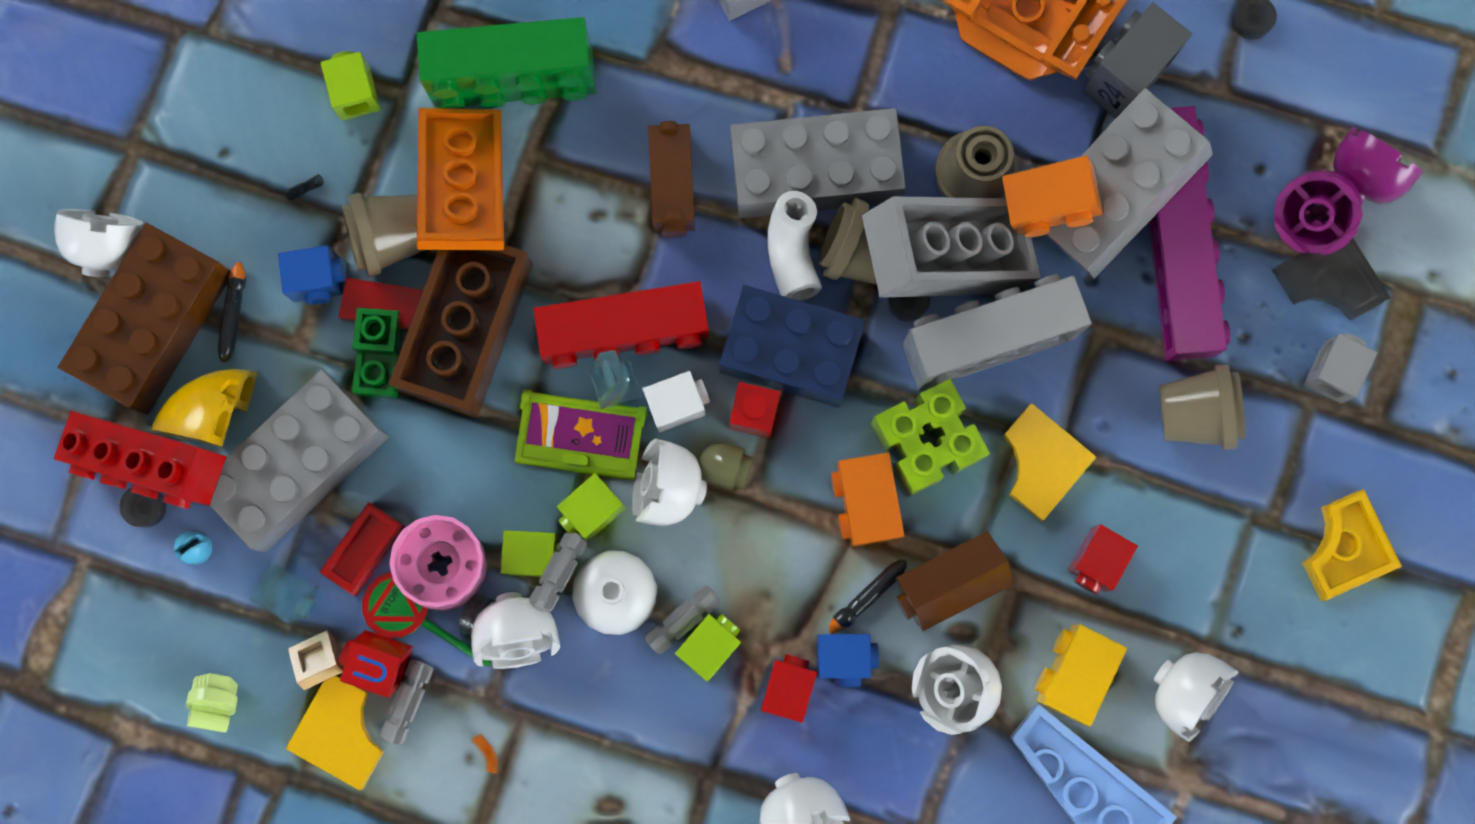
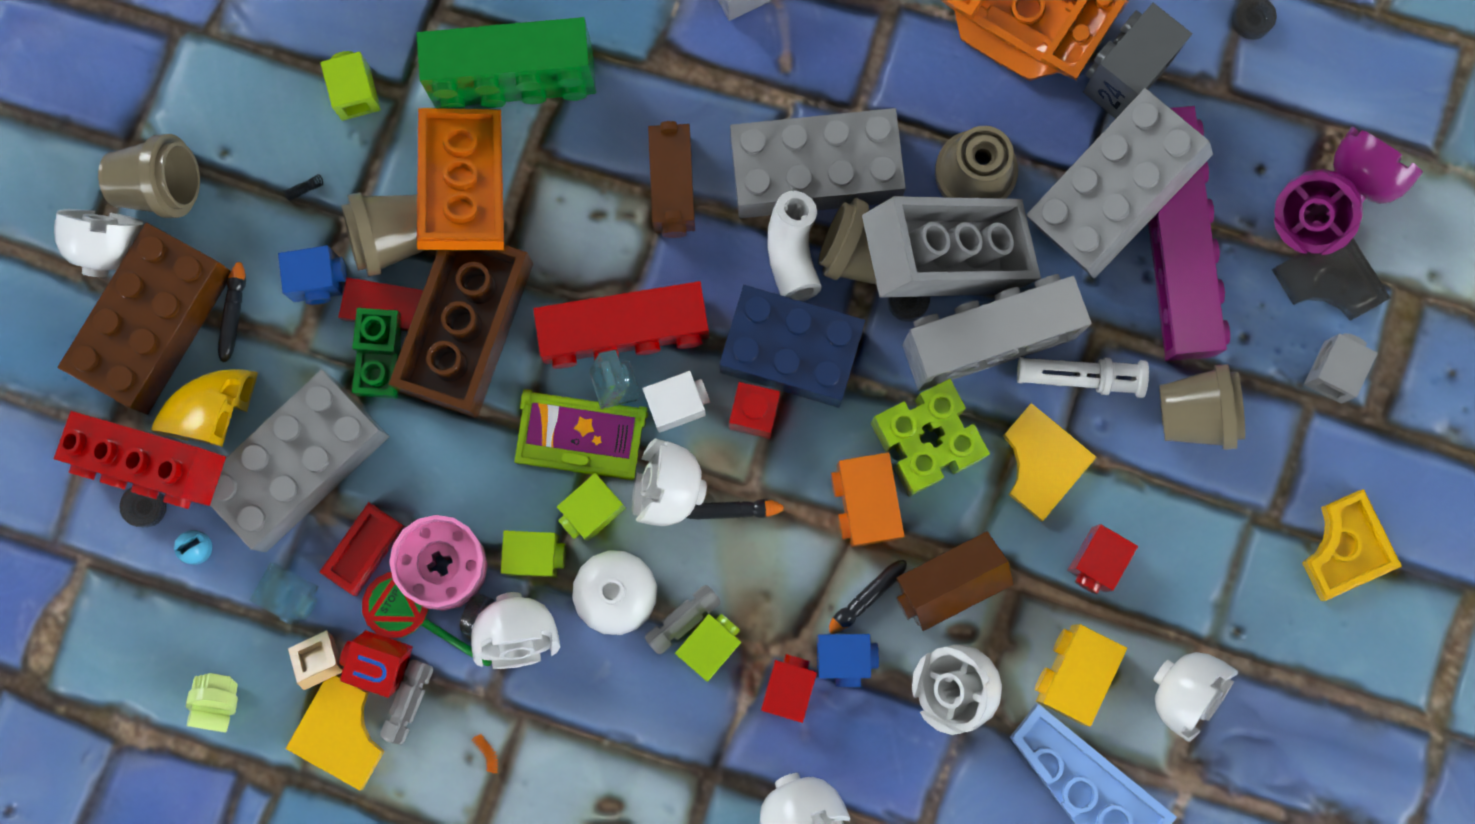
(151, 177): none -> dark tan piece
(558, 572): light grey axle -> none
(722, 510): none -> black piece
(725, 466): olive piece -> none
(1052, 196): orange brick -> none
(1106, 371): none -> white pin

